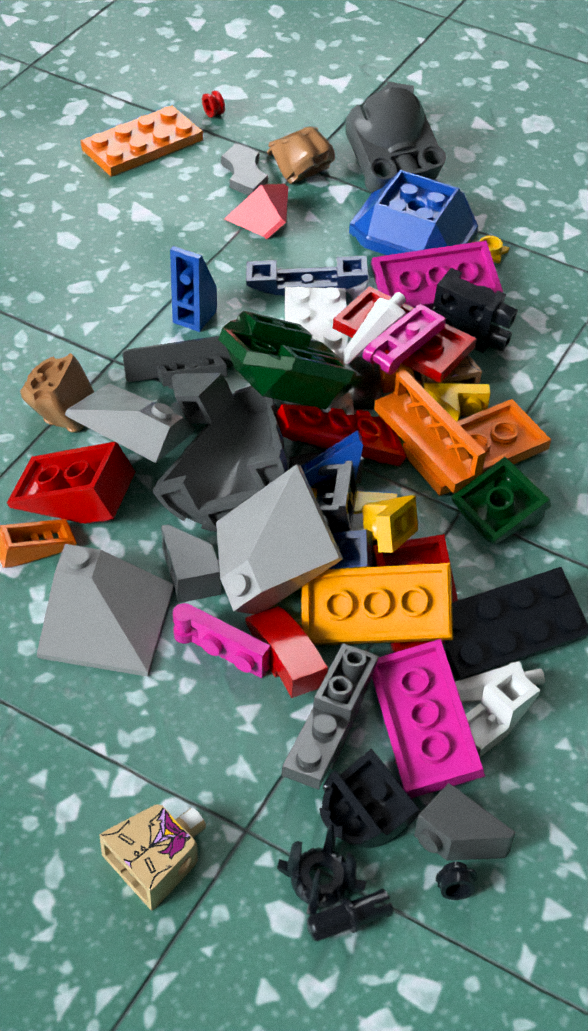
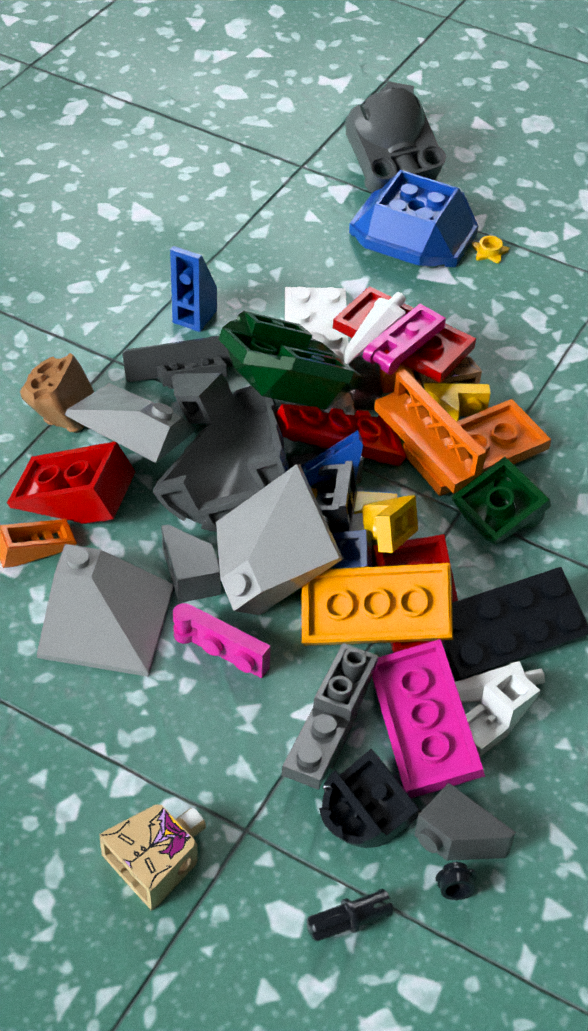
(141, 140): orange plate -> none
(213, 103): red bush -> none
(242, 164): tile -> none
(262, 210): slope -> none
(266, 278): dark blue slope -> none
(291, 651): red slope -> none
(302, 154): medium nougat piece -> none
(312, 891): black piece -> none
(420, 271): dark pink plate -> none
(475, 311): black hips -> none

